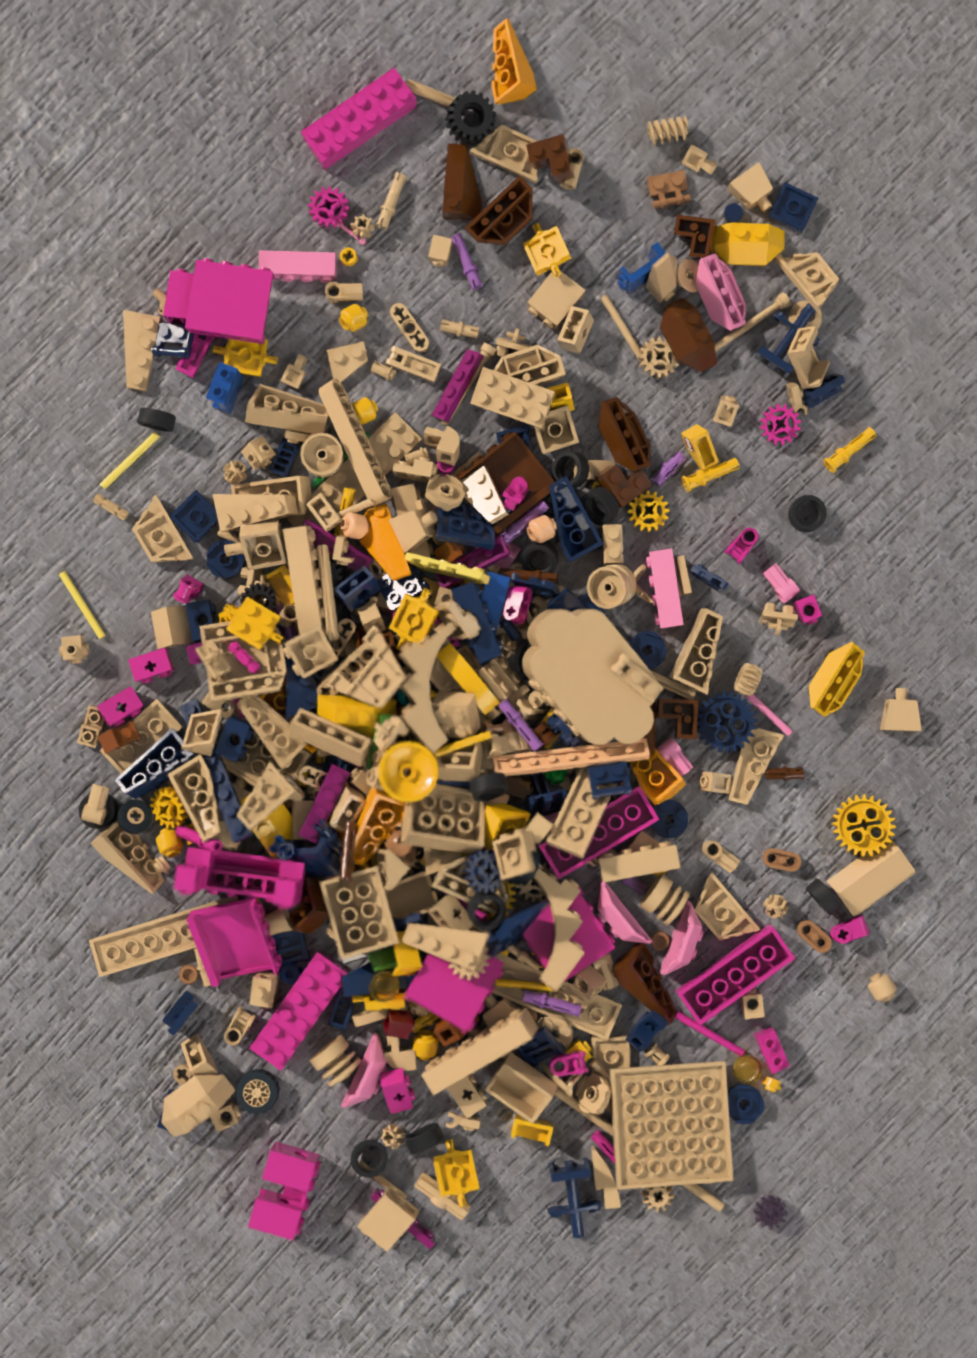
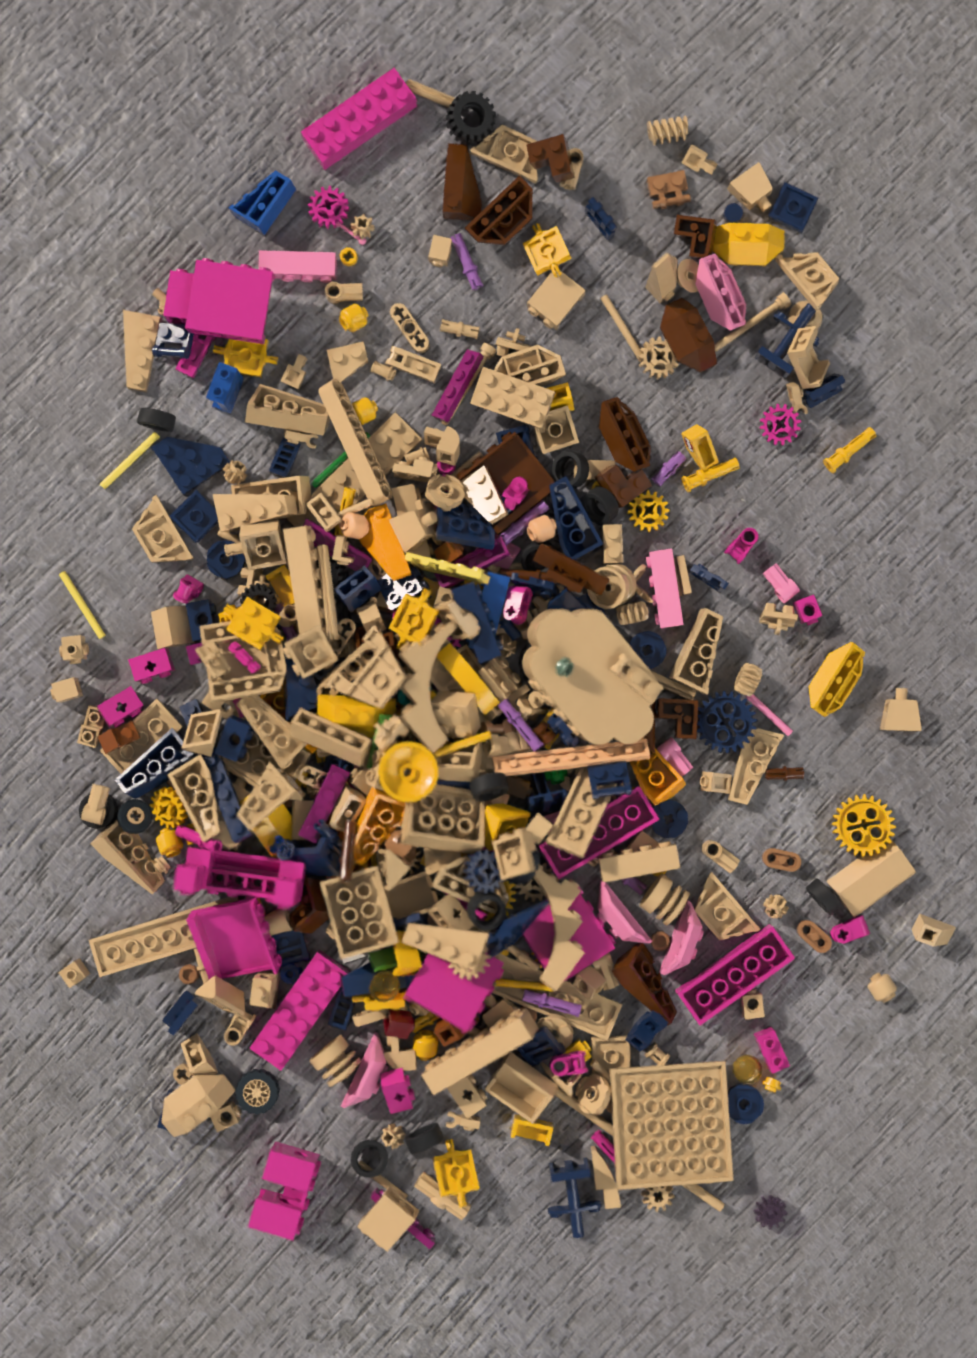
(66, 690): none -> tan brick
(74, 973): none -> tan brick
(111, 507): tan axle -> none
(190, 461): none -> dark blue plate
(222, 995): none -> tan slope
(258, 453): tan brick -> none
(265, 202): none -> blue wedge
(324, 466): tan wheel -> none
(388, 208): tan pin -> none
(512, 70): light orange wedge -> none
(564, 667): none -> sand green plate
(569, 572): none -> reddish brown bracket
(575, 329): tan brick -> none
(600, 218): none -> dark blue plate
(632, 281): blue panel -> none
(632, 613): none -> tan gear
(710, 1034): dark pink bar -> none
(726, 410): tan bracket -> none
(807, 499): black tyre -> none
(932, 931): none -> tan slope

